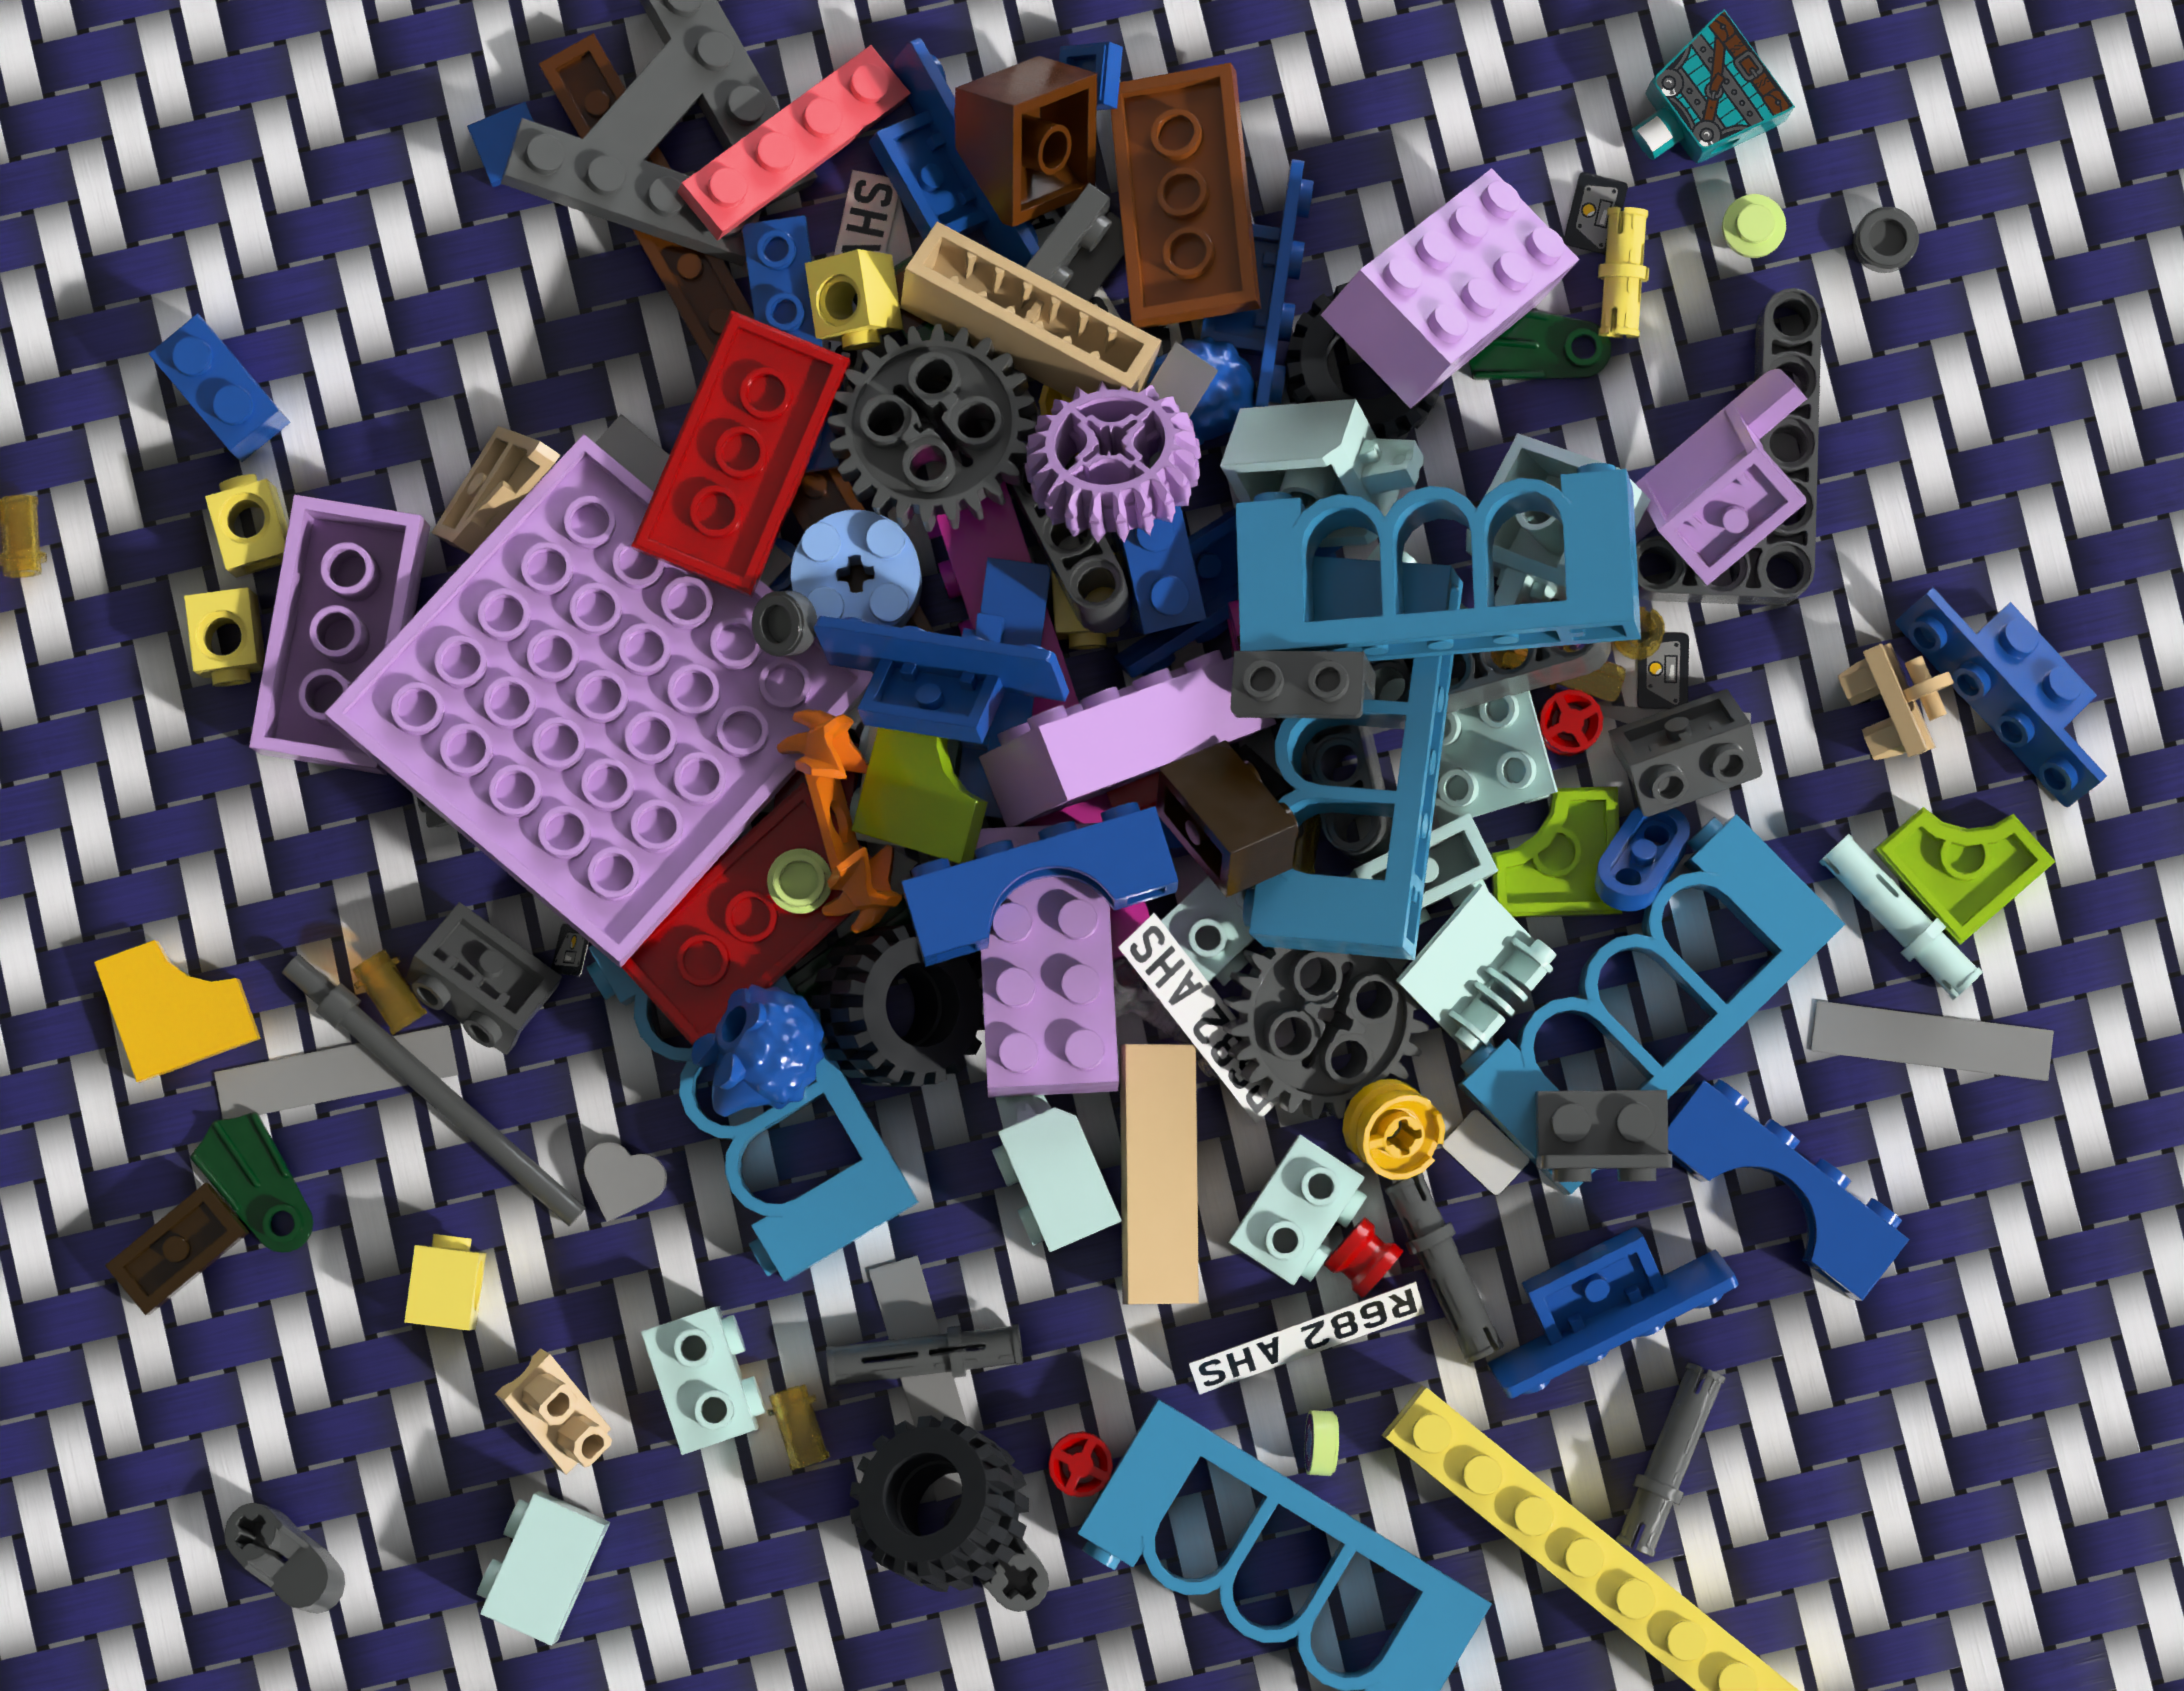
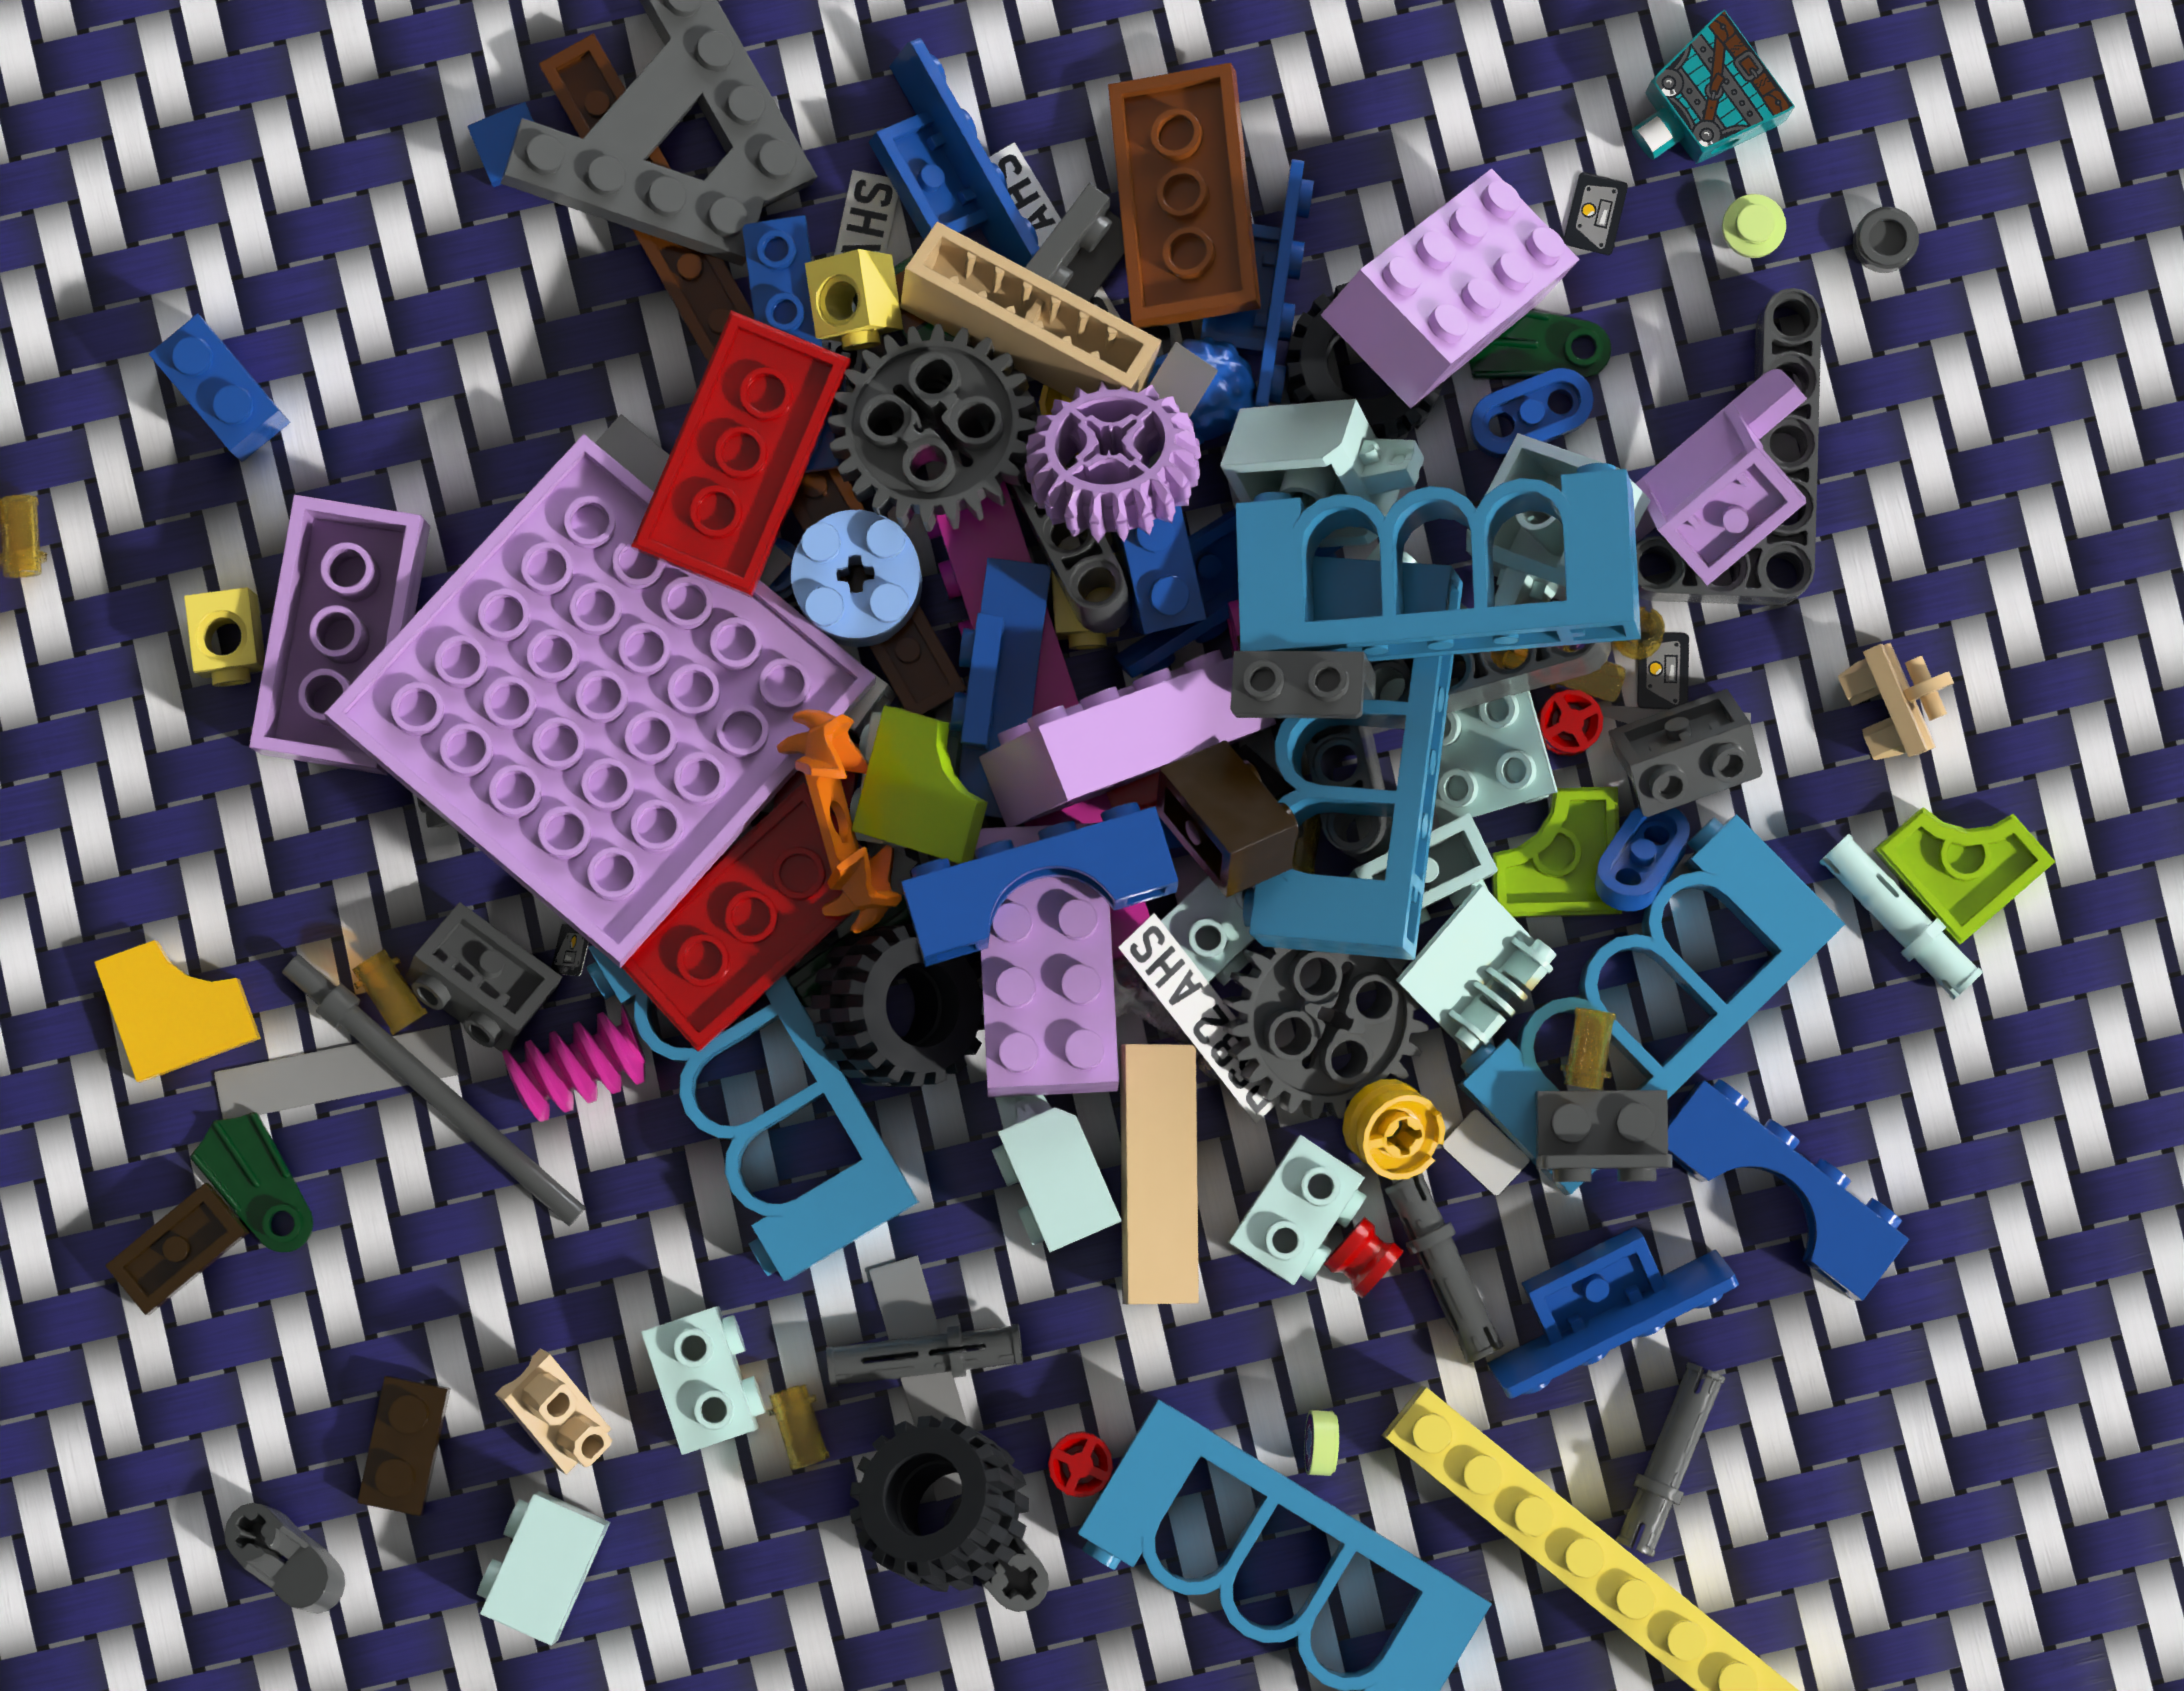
(257, 552): light yellow brick -> none
(404, 1445): none -> dark brown plate
(445, 1284): light yellow brick -> none
(493, 488): tan wing -> none
(577, 1065): none -> dark pink piece
(622, 1180): light grey tile -> none
(762, 1050): blue animal -> none
(784, 623): dark grey tile -> none
(793, 142): coral plate -> none
(799, 881): yellowish green plate -> none
(937, 680): blue bracket -> none
(1029, 136): reddish brown slope -> none
(1102, 59): blue tile -> none
(1307, 1338): white sticker -> none
(1528, 410): none -> blue plate
(1589, 1049): none -> clear yellow pin
(1623, 272): light yellow pin -> none
(1932, 1040): light grey sticker -> none
(2014, 686): blue bracket -> none

